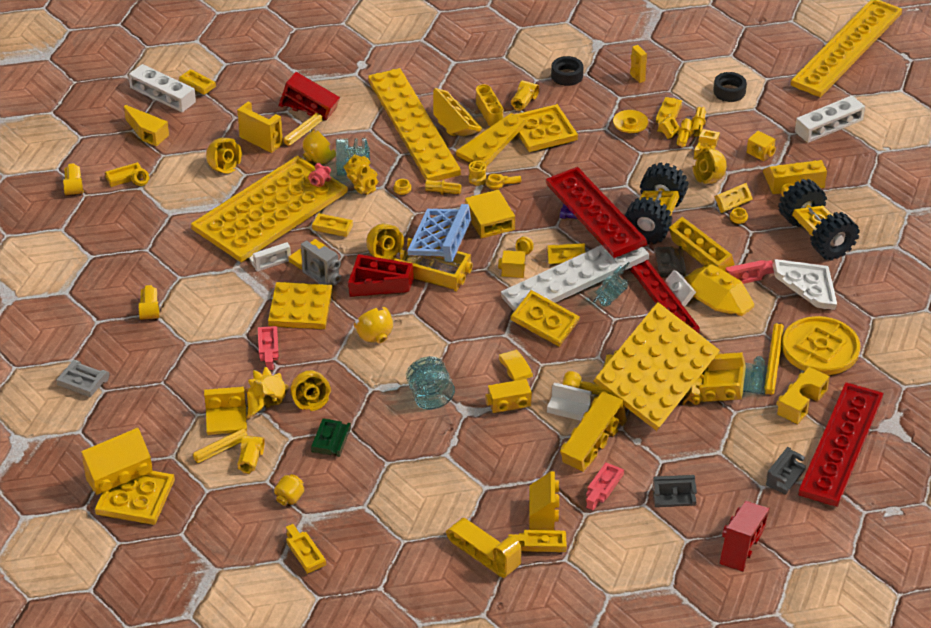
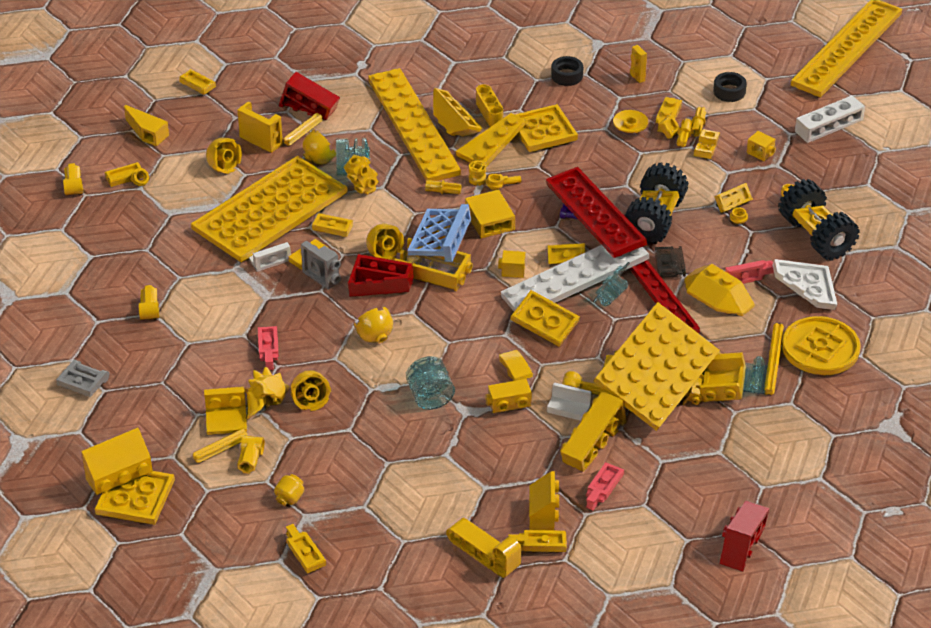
(162, 88): white brick -> none
(300, 305): yellow plate -> none
(320, 175): coral brick -> none
(330, 437): dark green plate -> none
(402, 186): yellow plate -> none
(524, 244): yellow plate -> none
(525, 93): yellow piece -> none
(674, 491): dark grey hinge -> none
(680, 287): white plate -> none
(699, 245): yellow brick -> none
(709, 165): yellow cylinder -> none
(785, 471): dark grey hinge -> none
(791, 173): yellow slope -> none
(795, 401): yellow arch -> none
(841, 444): red plate -> none

